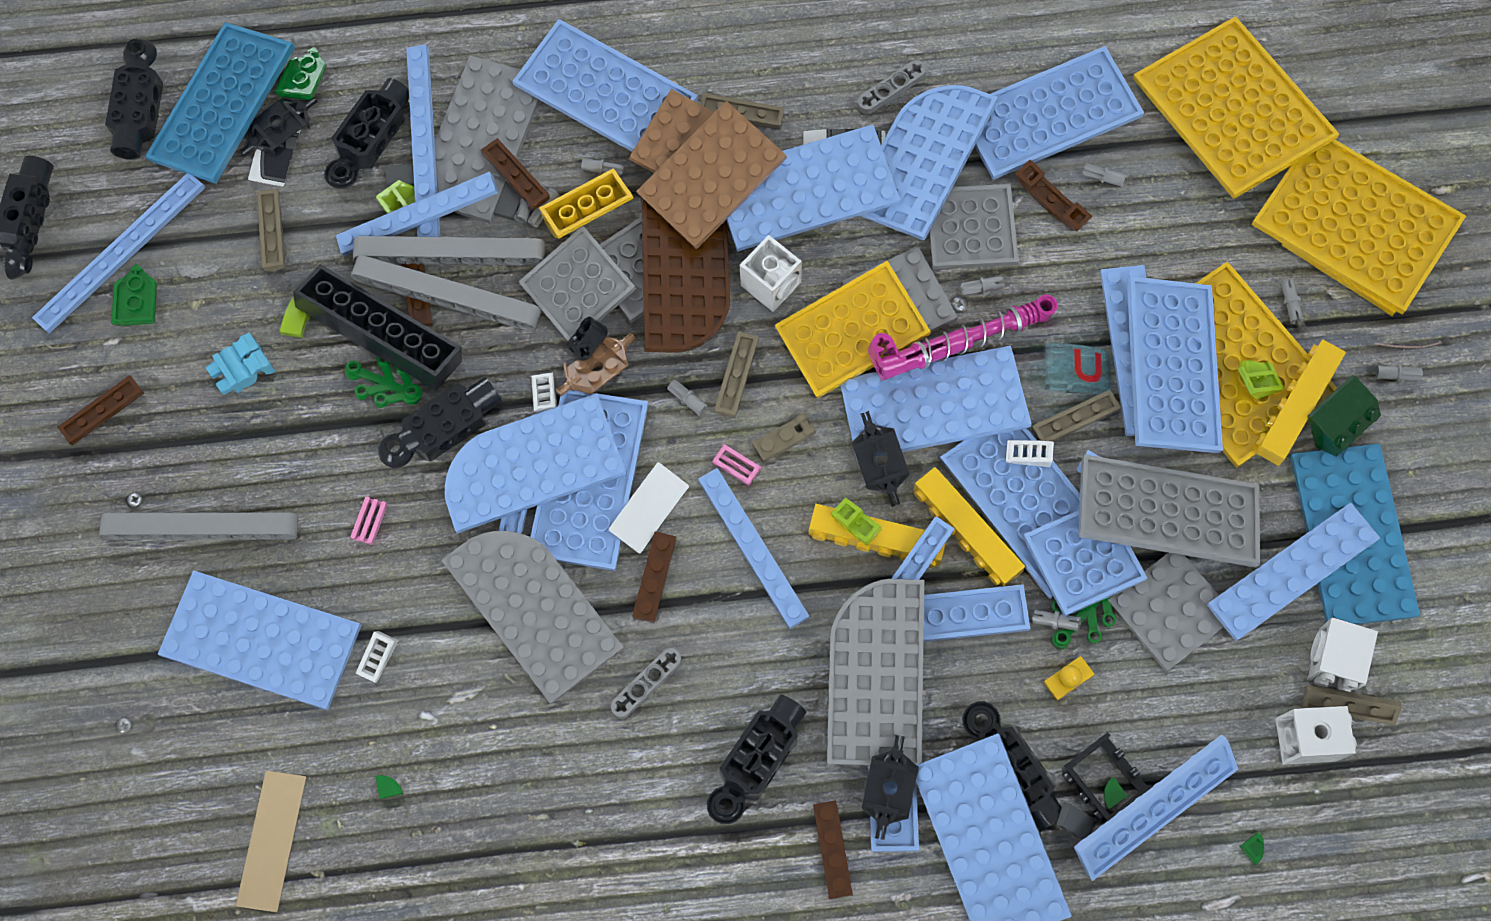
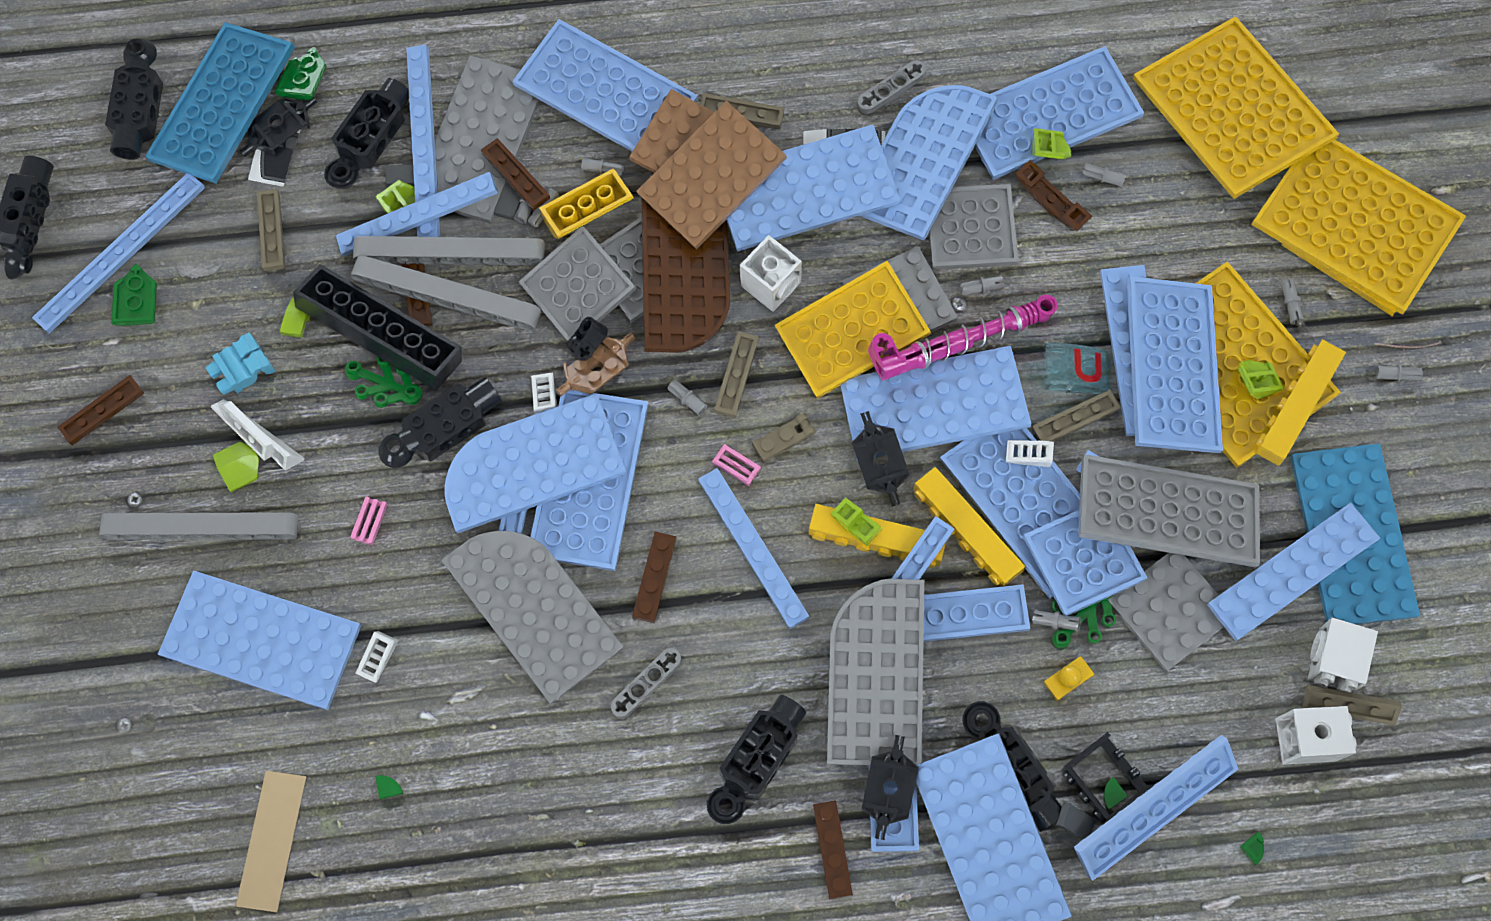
(237, 465): none -> lime slope
(256, 436): none -> white wedge
(648, 507): white sticker -> none
(1050, 144): none -> lime slope
(1343, 416): dark green slope -> none

